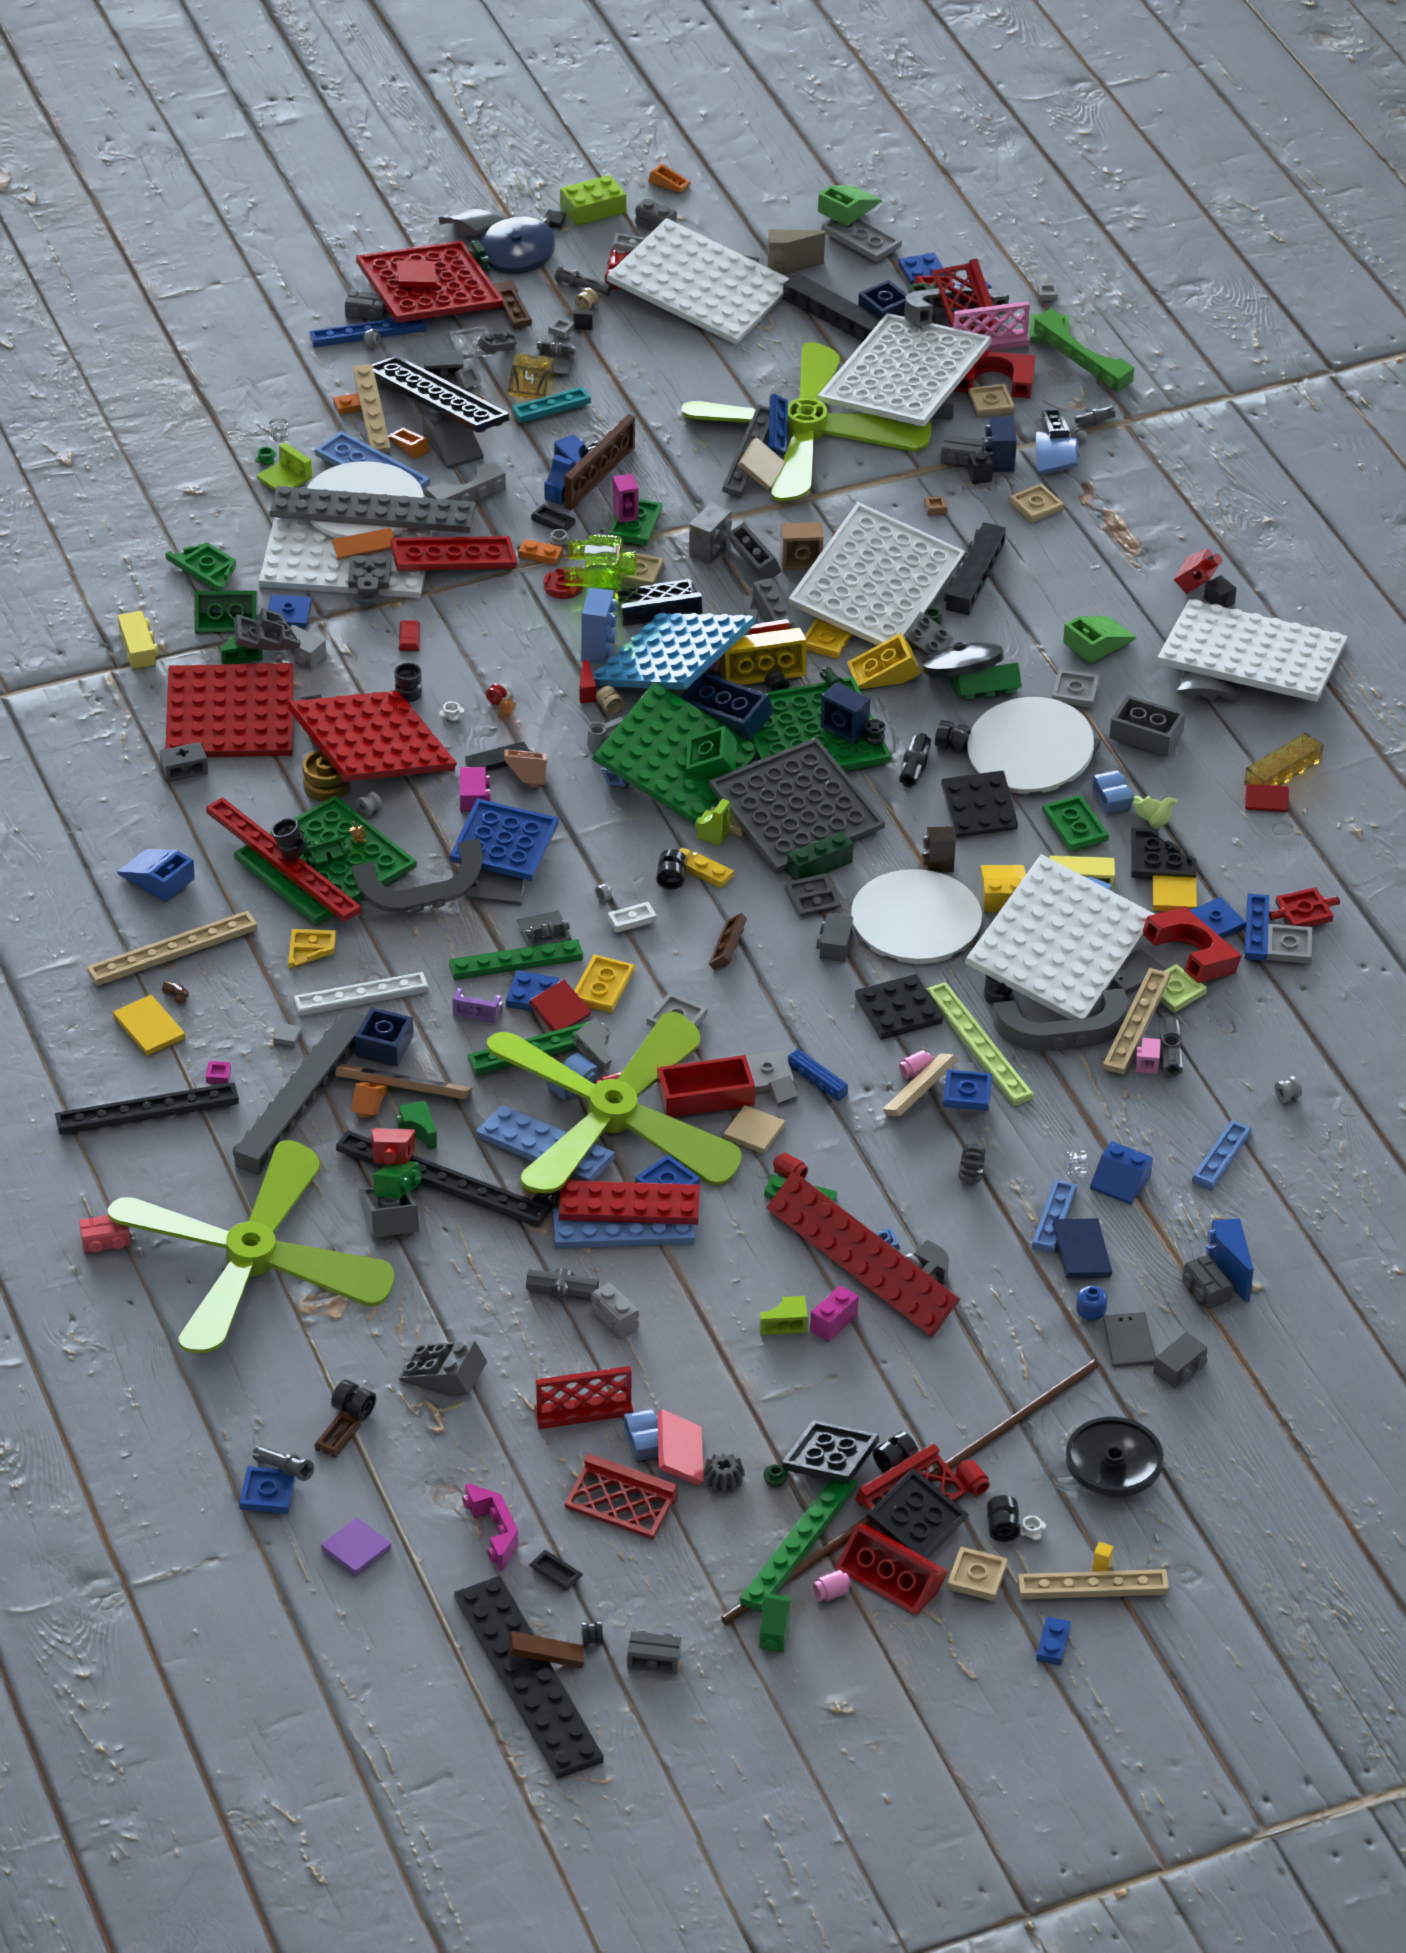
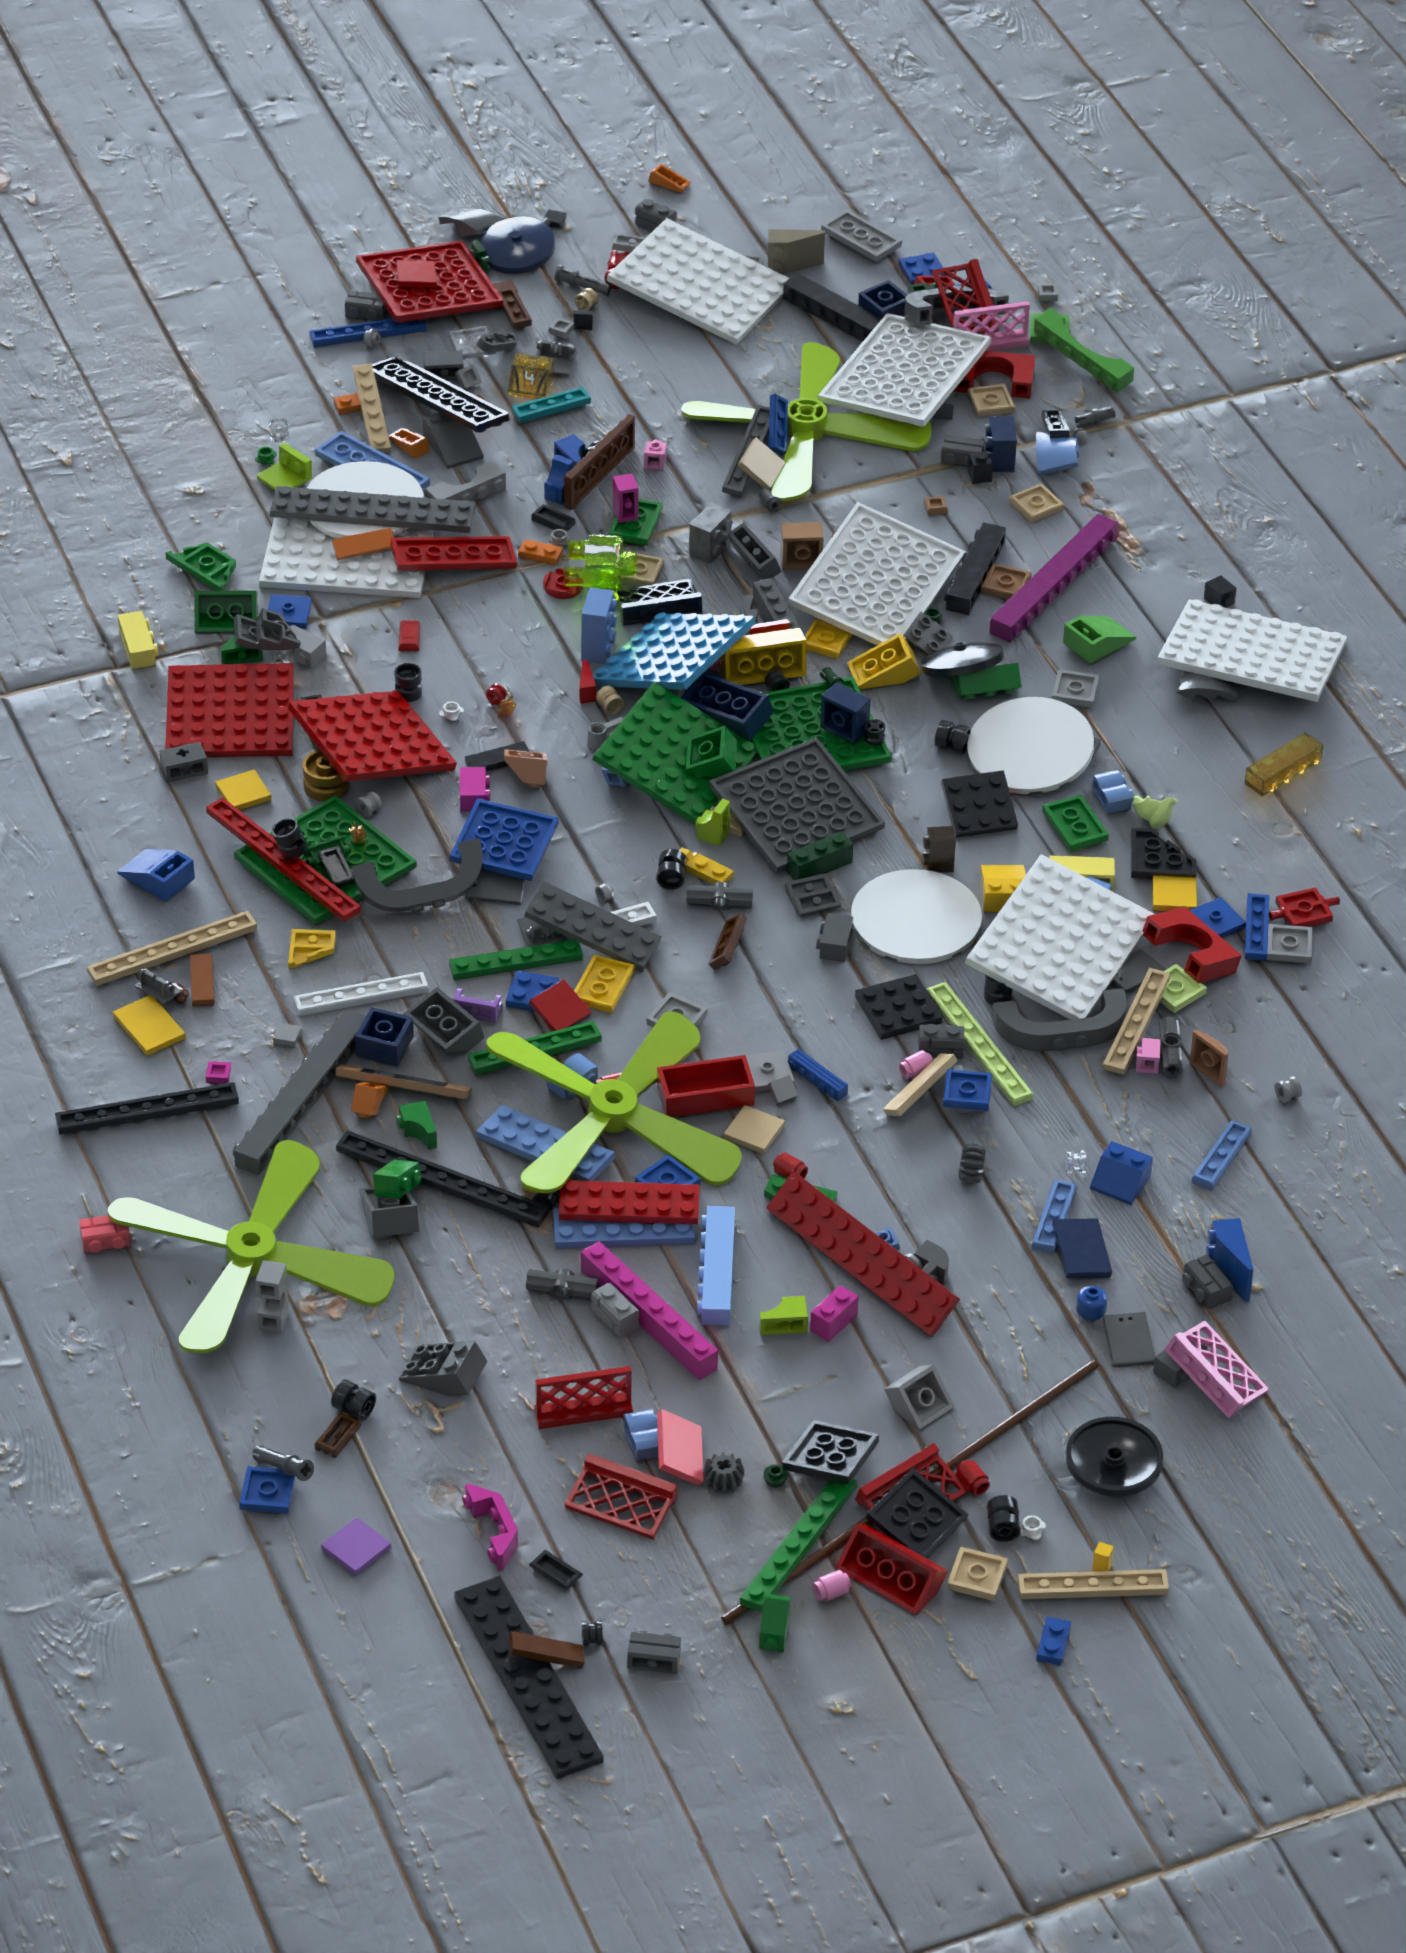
(156, 986): none -> dark grey hinge
(202, 979): none -> dark orange tile
(244, 790): none -> yellow tile
(272, 1288): none -> light grey arch
(336, 866): none -> black tile
(369, 583): dark grey plate -> none
(392, 1145): red torso -> none
(446, 1022): none -> dark grey slope
(592, 926): none -> dark grey plate
(592, 1041): light grey arch -> none
(593, 200): lime brick -> none
(654, 1313): none -> dark pink brick
(655, 449): none -> bright pink brick
(717, 1265): none -> light blue brick
(719, 896): none -> dark grey piece
(771, 502): none -> dark grey pin
(845, 203): bright green slope -> none
(894, 1451): black wheel -> none
(915, 760): black piece -> none
(920, 1396): none -> light grey slope
(941, 1039): none -> dark grey brick
(1004, 581): none -> medium nougat tile
(1053, 578): none -> magenta brick
(1147, 725): dark grey brick -> none
(1204, 566): red torso -> none
(1208, 1375): none -> bright pink fence
(1209, 1057): none -> nougat slope
(1266, 797): red slope -> none

